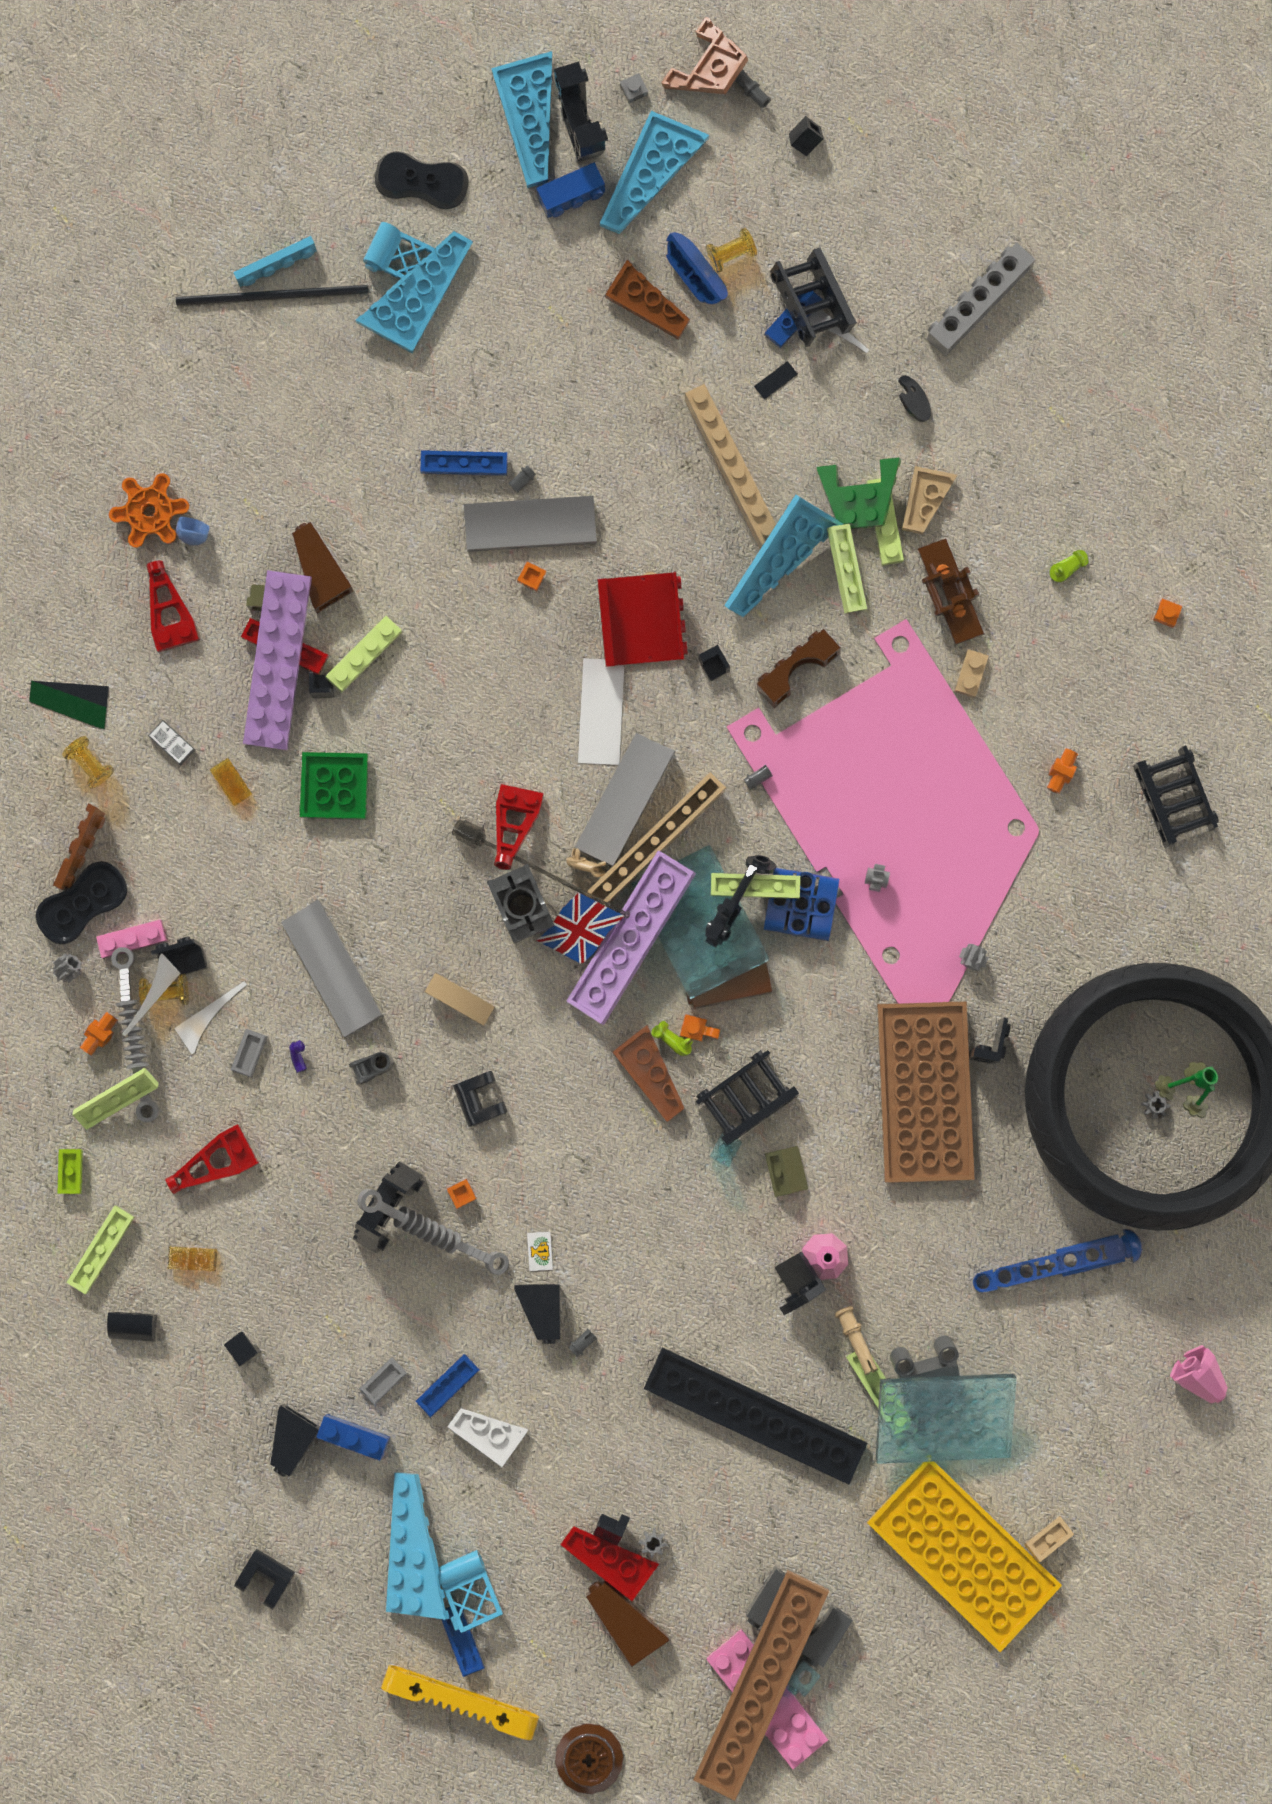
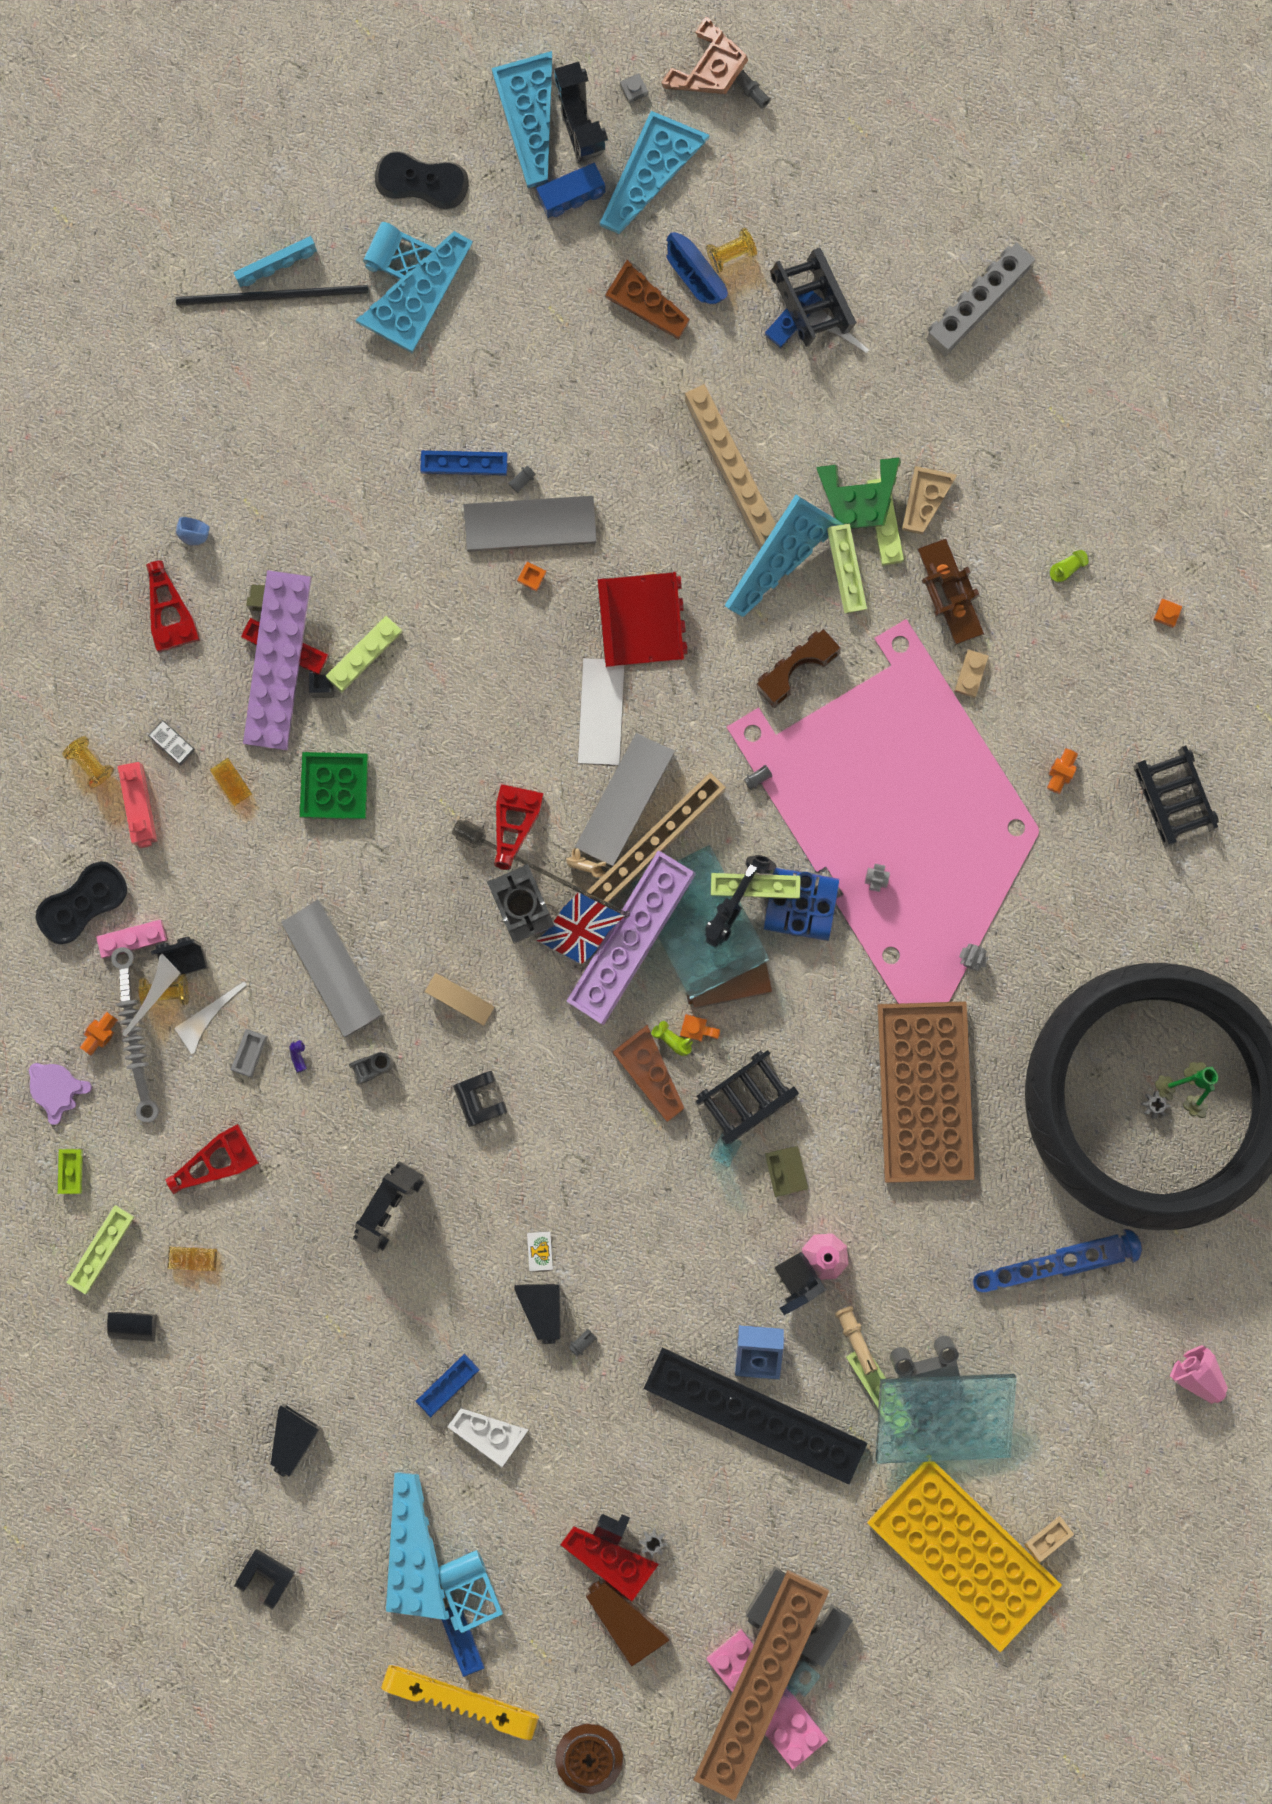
(54, 1089): none -> lavender tile
(67, 968): light grey gear -> none
(76, 701): dark green sticker -> none
(79, 846): dark orange wing -> none
(115, 1098): yellowish green plate -> none
(137, 804): none -> coral brick
(141, 498): orange plate -> none
(241, 1348): black panel -> none
(327, 580): reddish brown slope -> none
(353, 1437): blue brick -> none
(383, 1380): light grey tile -> none
(431, 1231): light grey piece -> none
(461, 1193): orange plate -> none
(714, 663): black panel -> none
(759, 1352): none -> medium blue slope
(775, 380): black sticker -> none
(805, 136): black panel -> none
(914, 402): black piece -> none
(993, 1055): black bracket -> none

